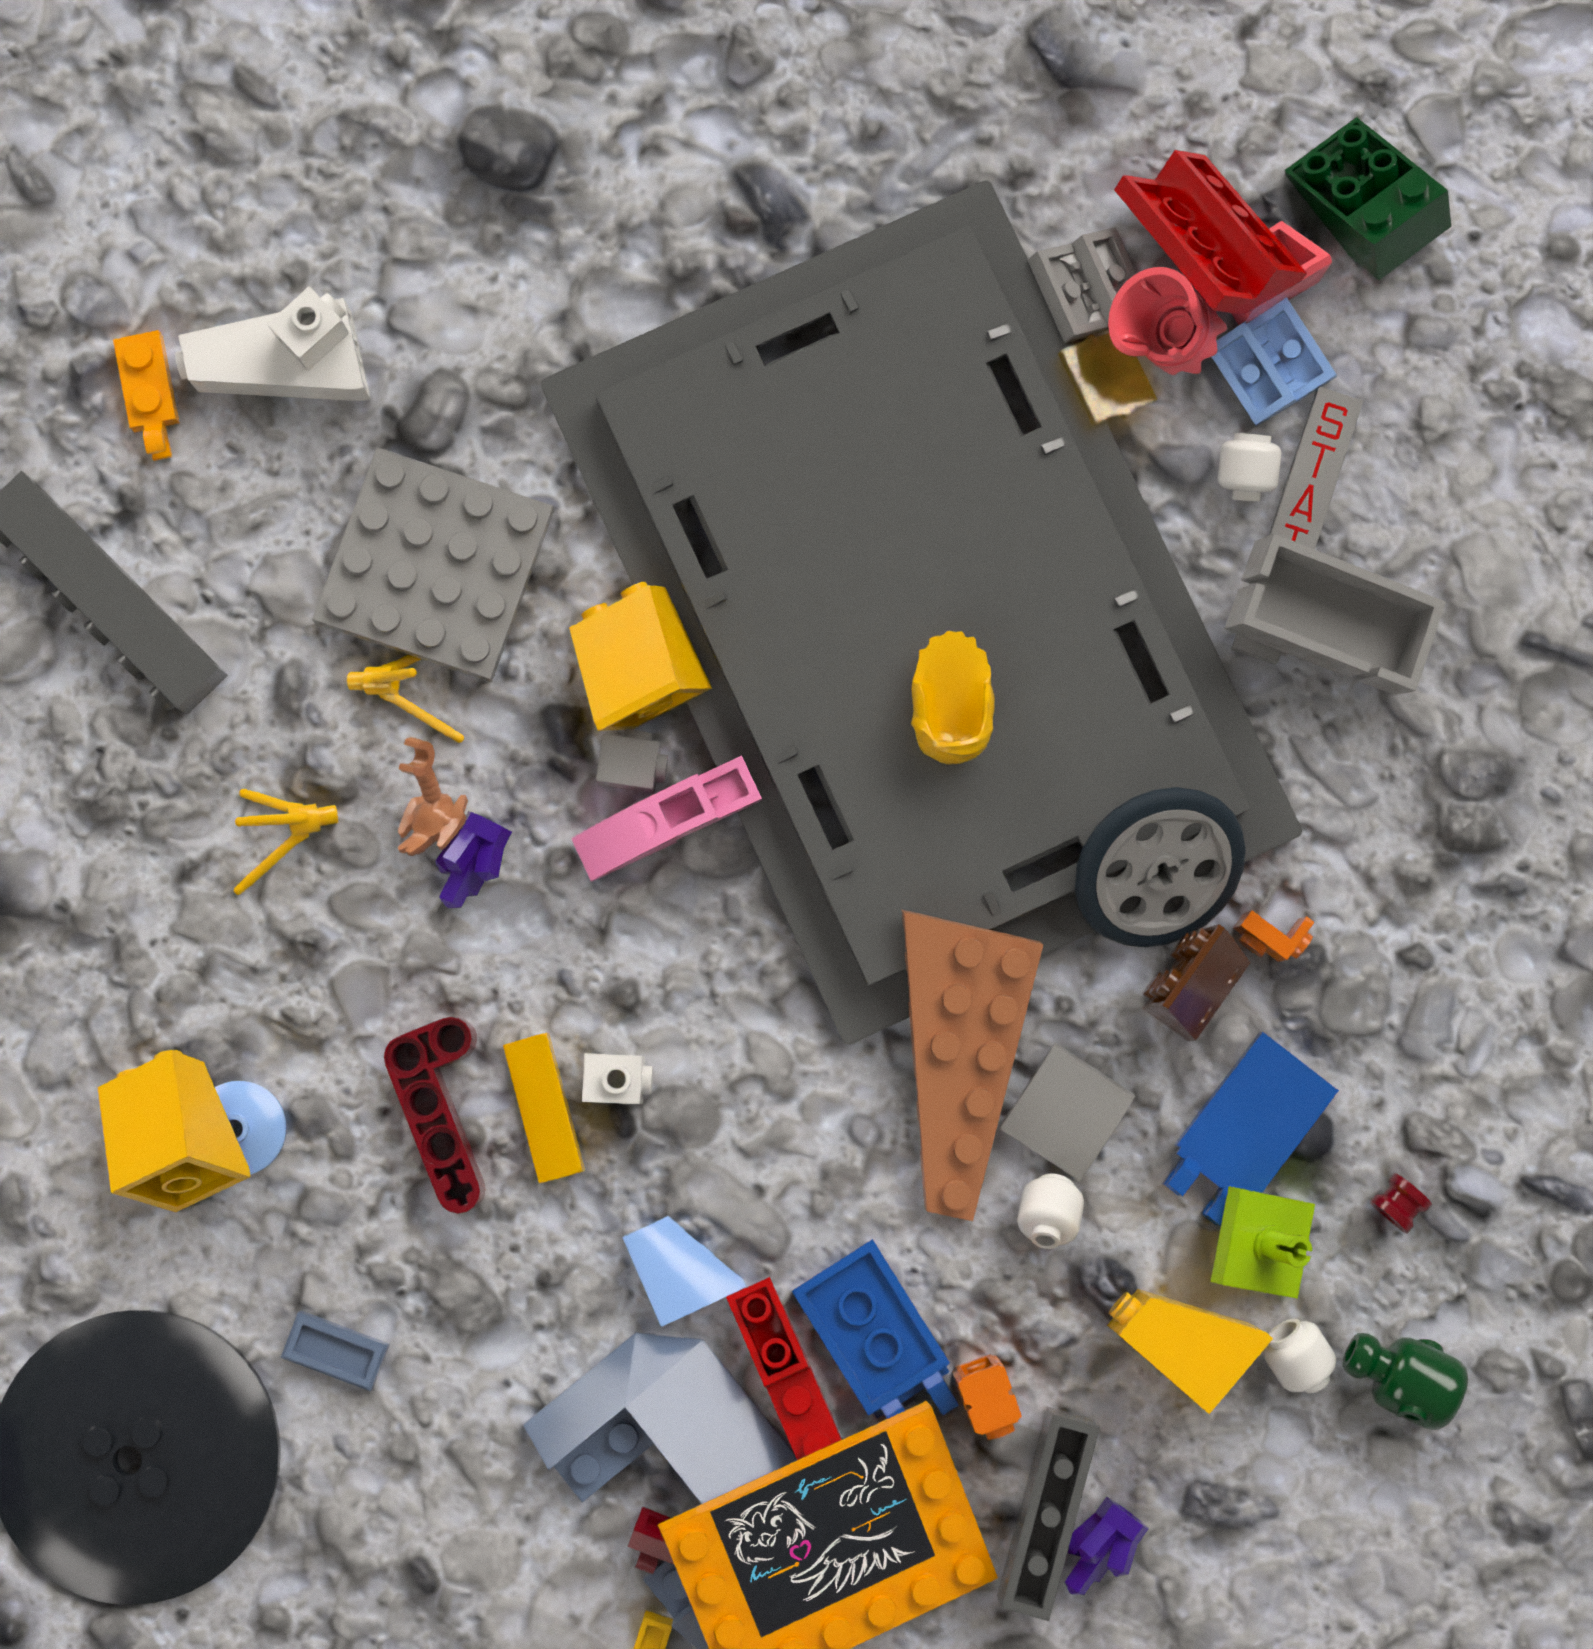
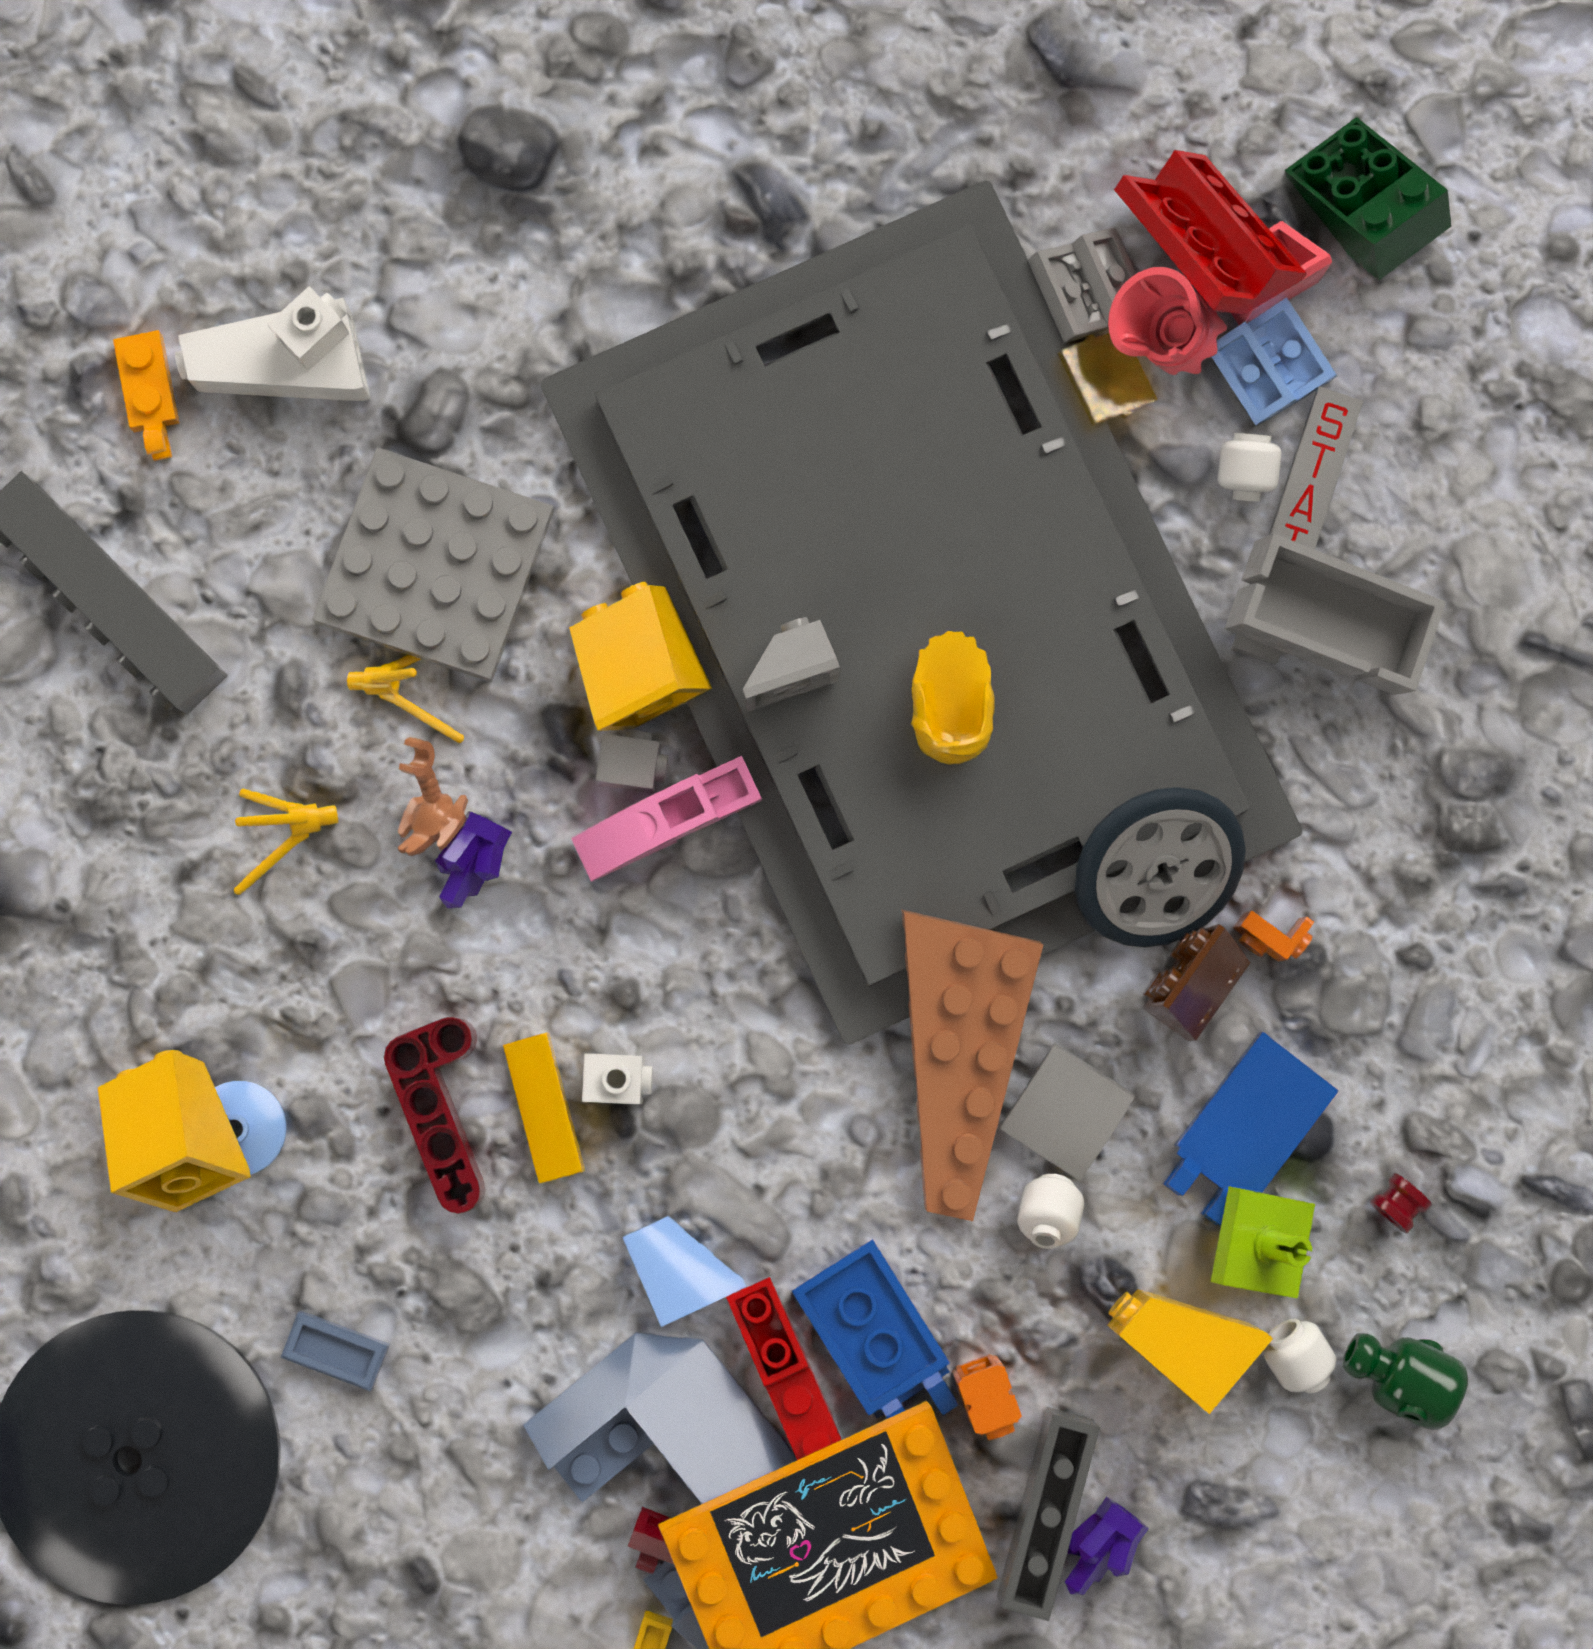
(792, 665): none -> light grey slope

